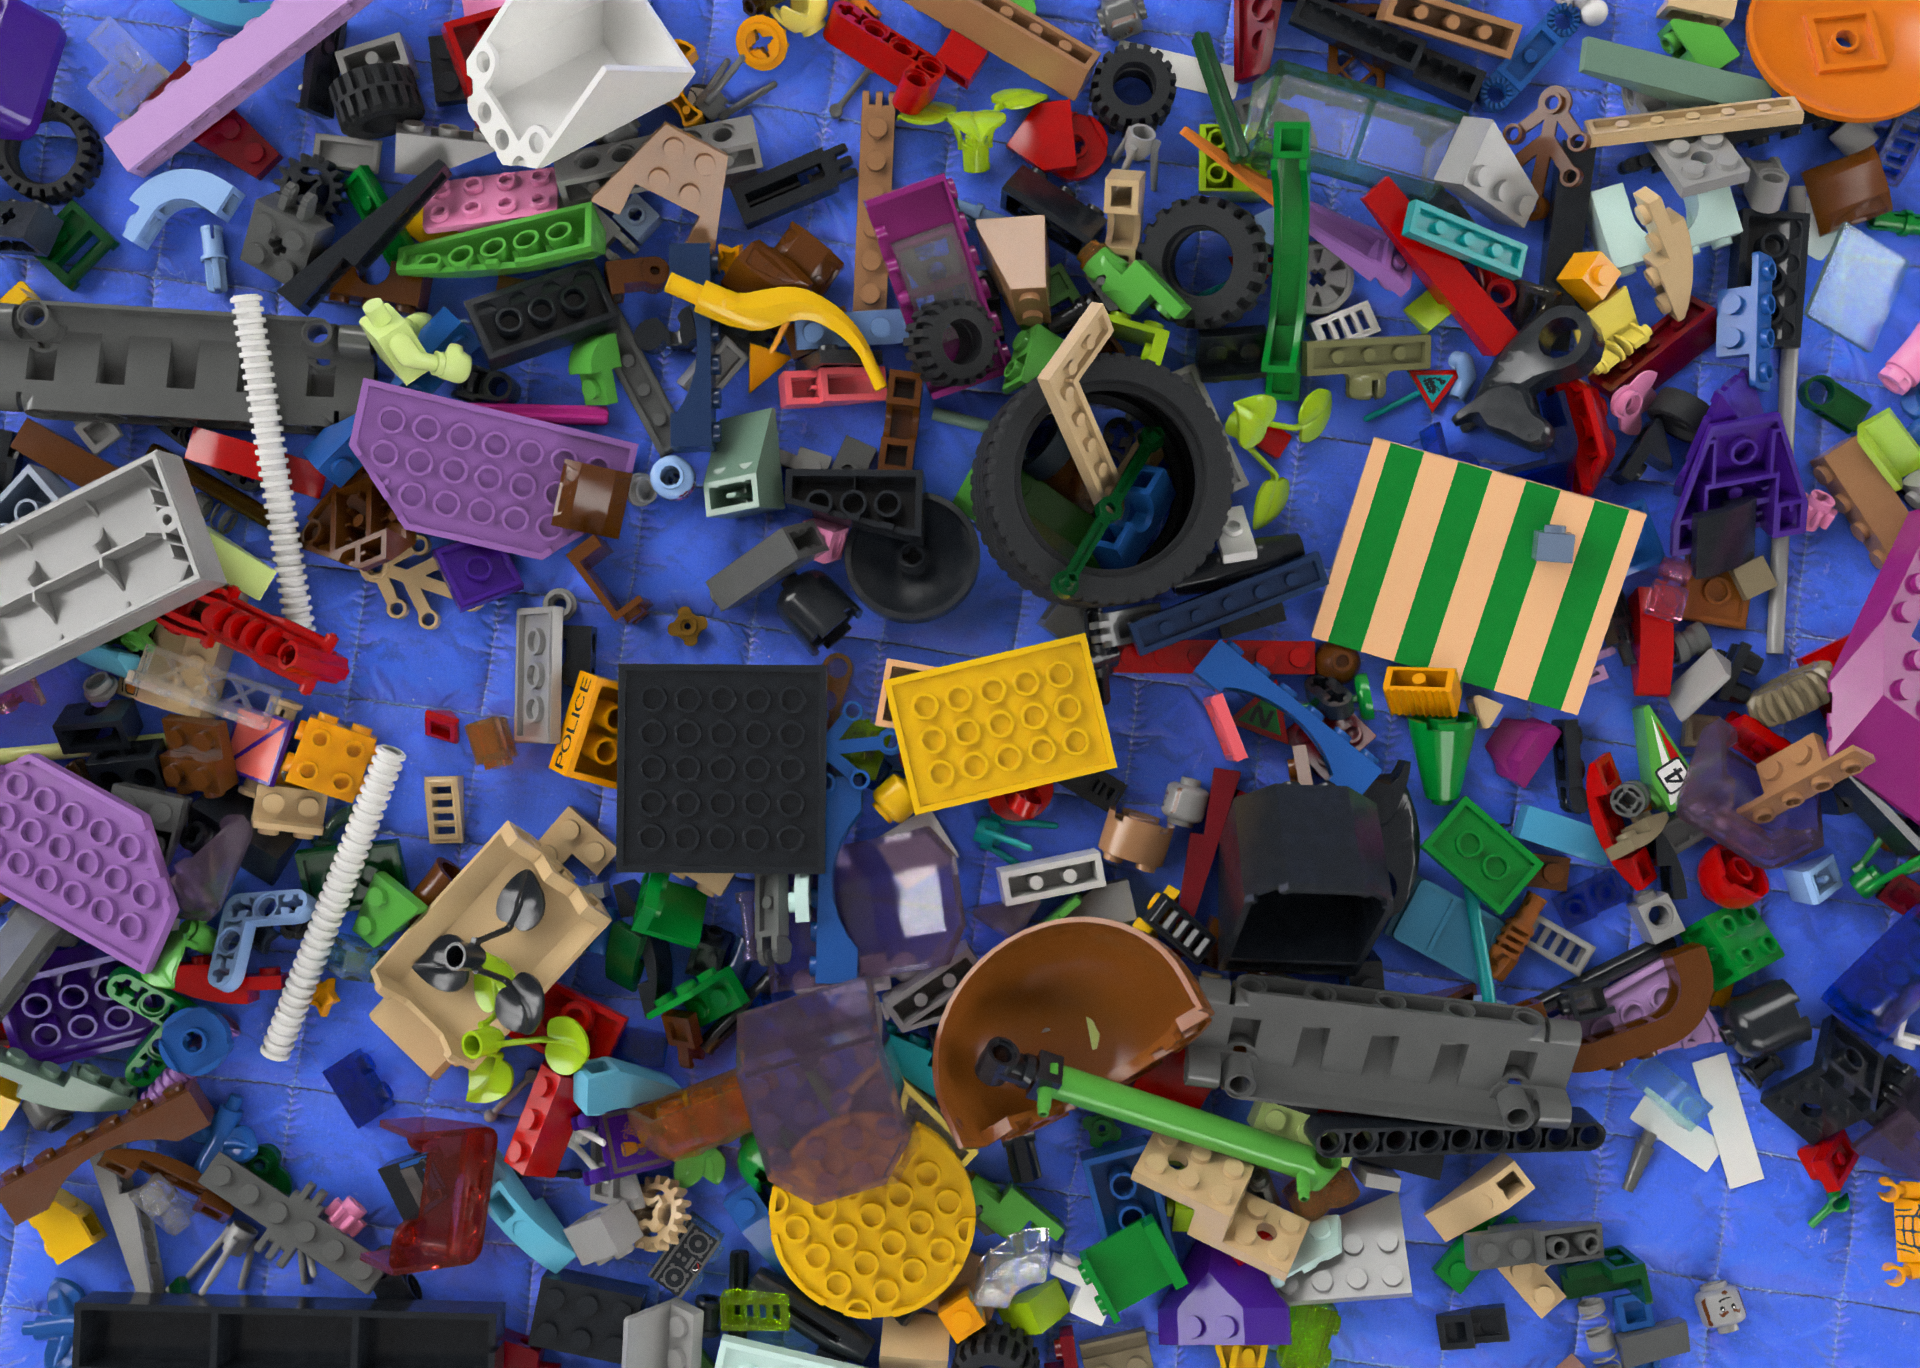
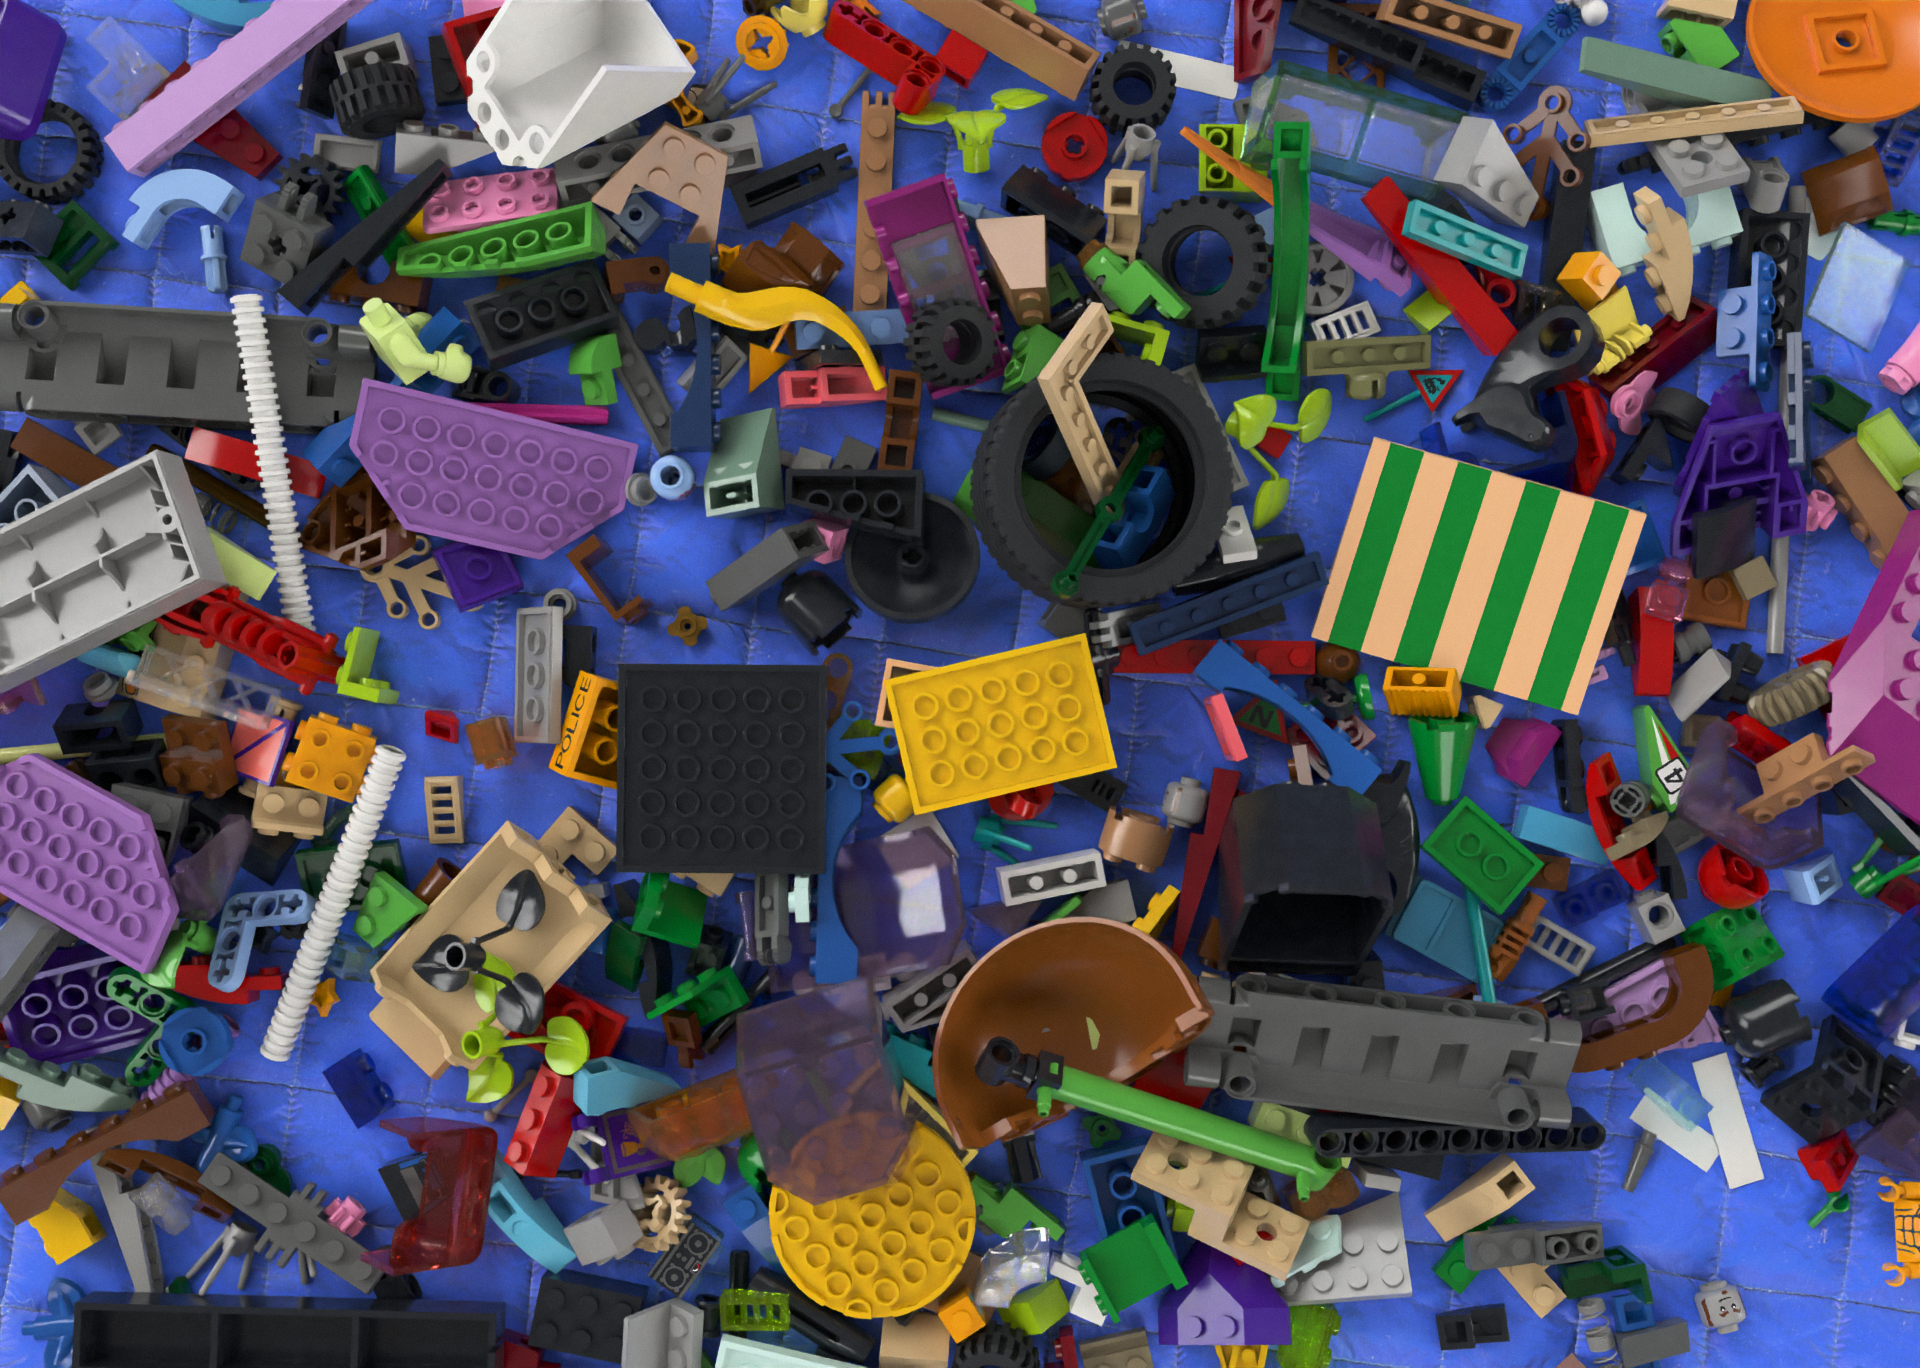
(355, 673): none -> lime bracket
(591, 499): reddish brown slope -> none
(1047, 137): red slope -> none
(1196, 942): black slope -> none
(1220, 98): dark green axle -> none
(1466, 374): medium blue arm -> none
(1553, 544): sand blue plate -> none
(1801, 392): none -> dark blue wing

